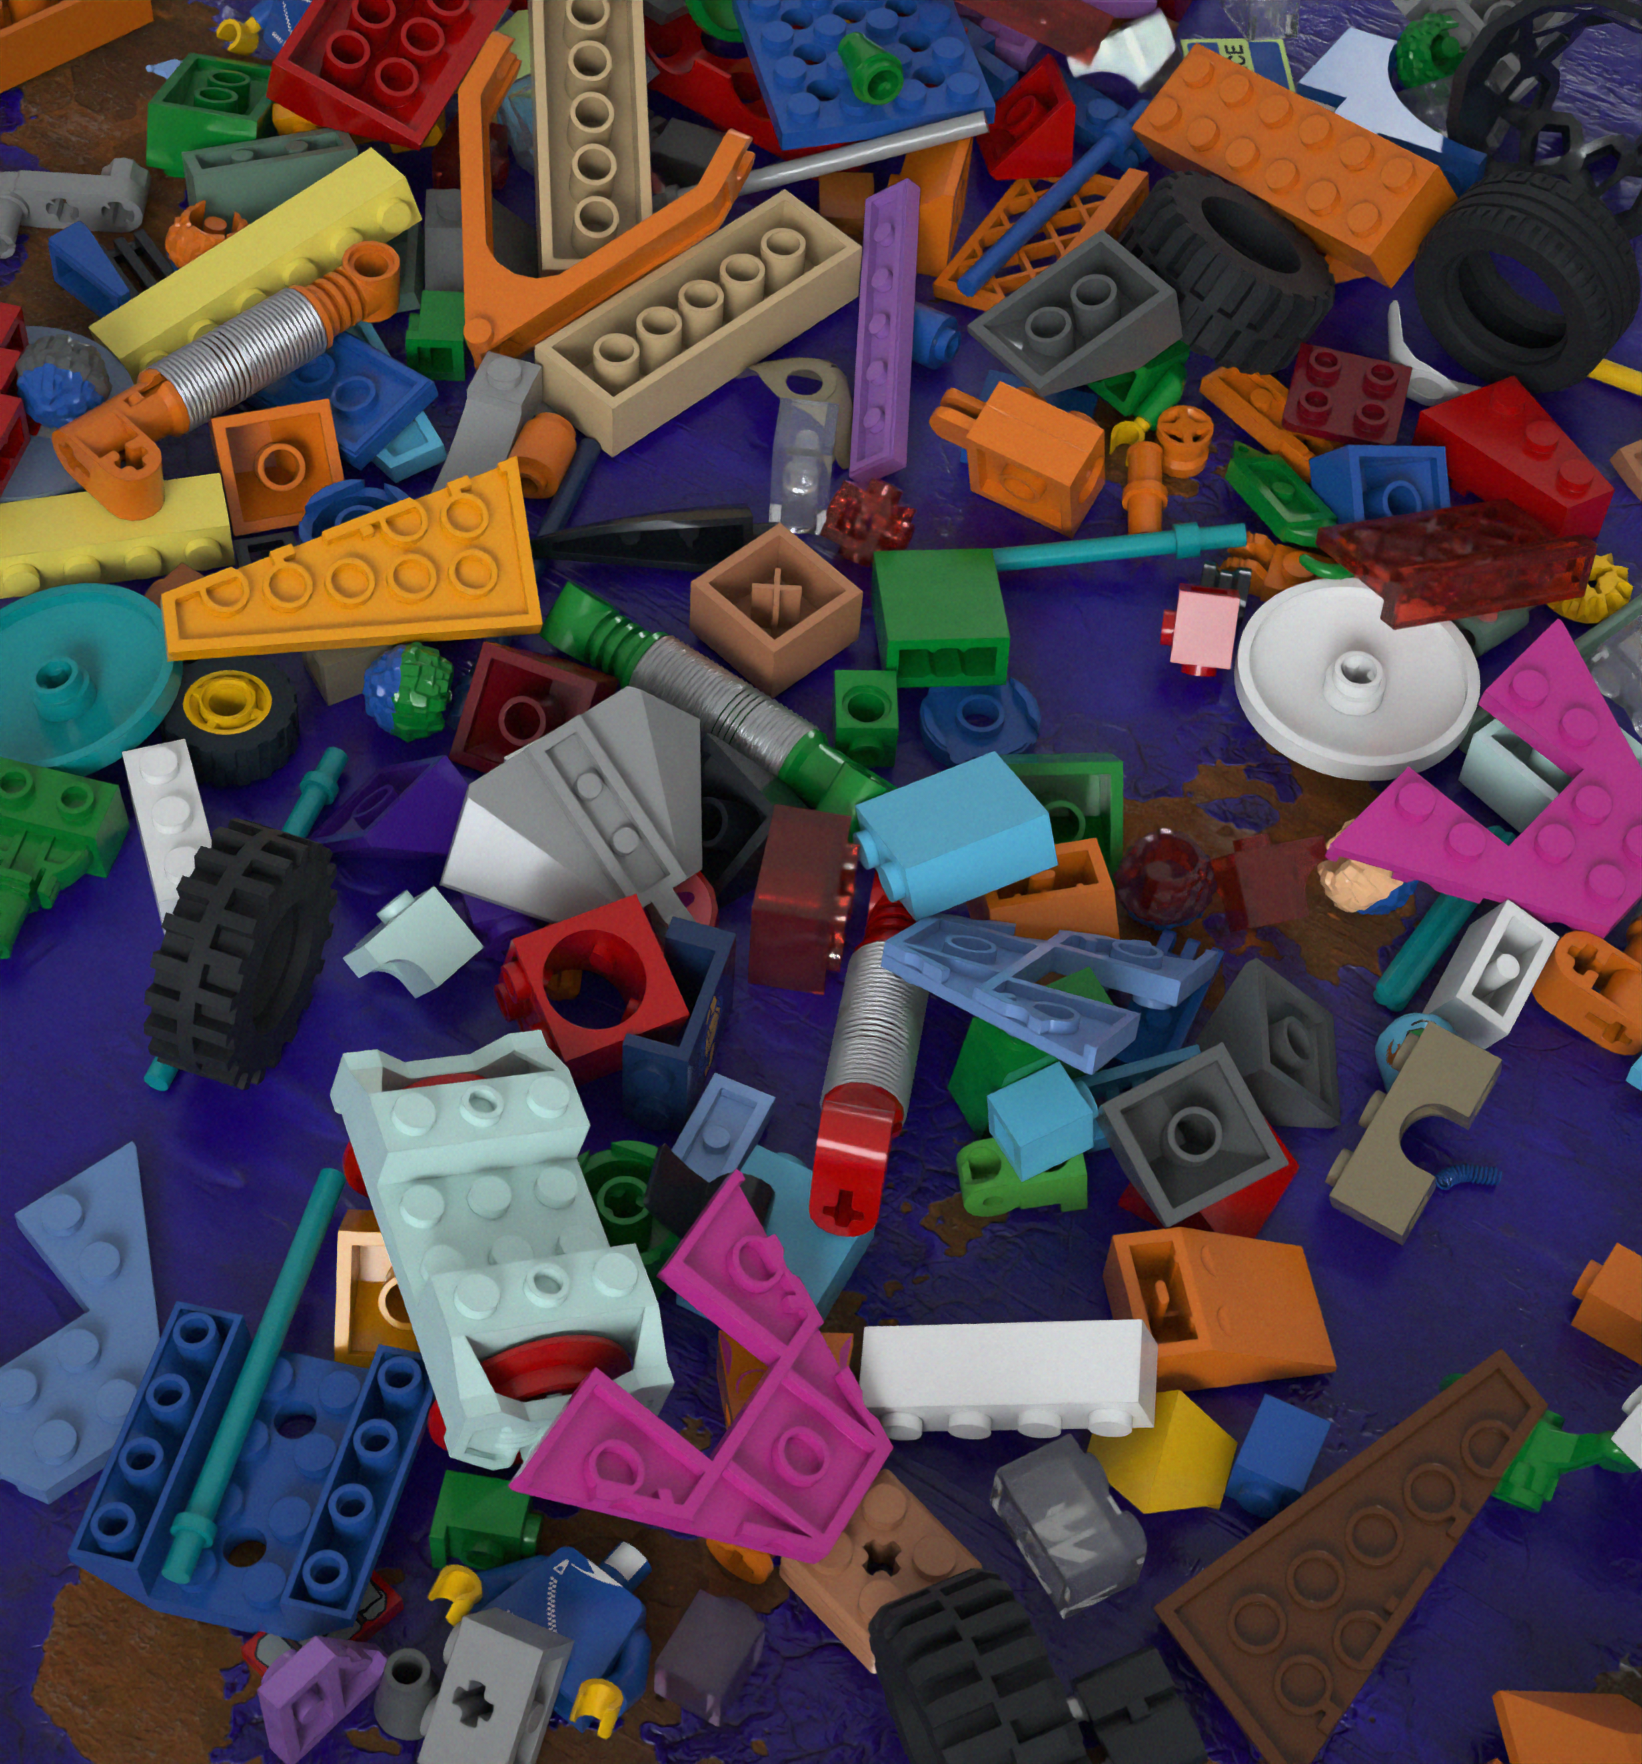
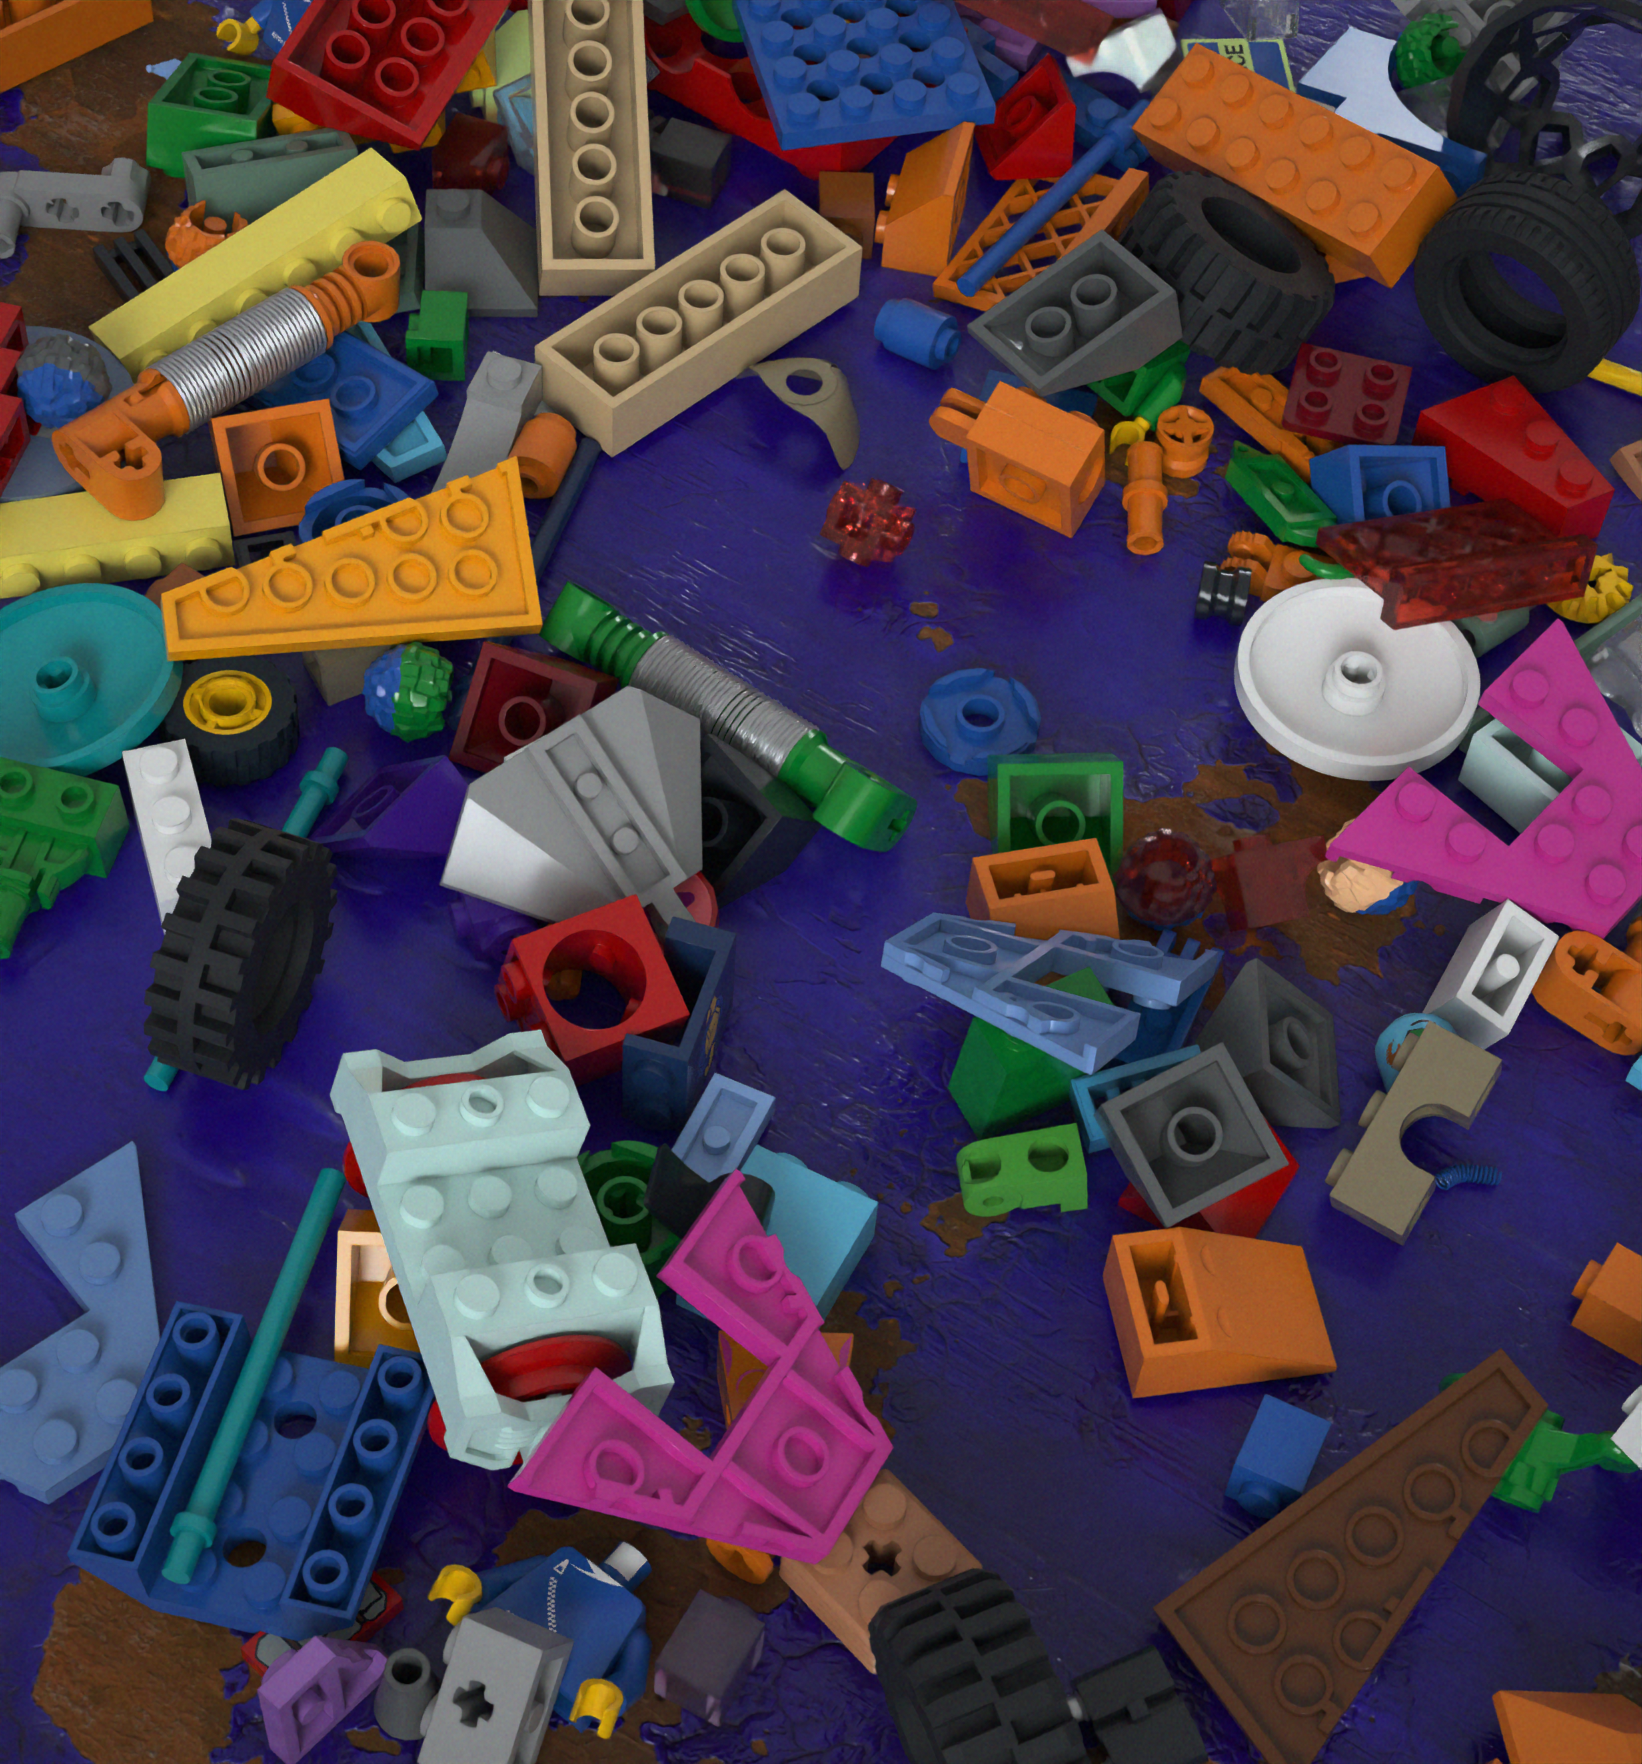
(86, 270): blue slope -> none
(416, 942): light aqua brick -> none
(483, 1523): green brick -> none
(515, 311): orange piece -> none
(666, 539): black piece -> none
(775, 610): nougat brick -> none
(803, 464): clear brick -> none
(803, 900): clear red brick -> none
(848, 156): light grey bar -> none
(865, 716): green brick -> none
(866, 1078): piece -> none
(870, 69): green cone -> none
(885, 333): medium lavender tile -> none
(940, 617): green brick -> none
(955, 836): medium azure brick -> none
(1010, 1378): white brick -> none
(1042, 1120): medium azure brick -> none
(1069, 1525): clear brick -> none
(1175, 1463): yellow slope -> none
(1183, 541): teal bar -> none
(1201, 629): brick -> none
(1425, 383): white piece -> none
(1426, 945): teal axle -> none

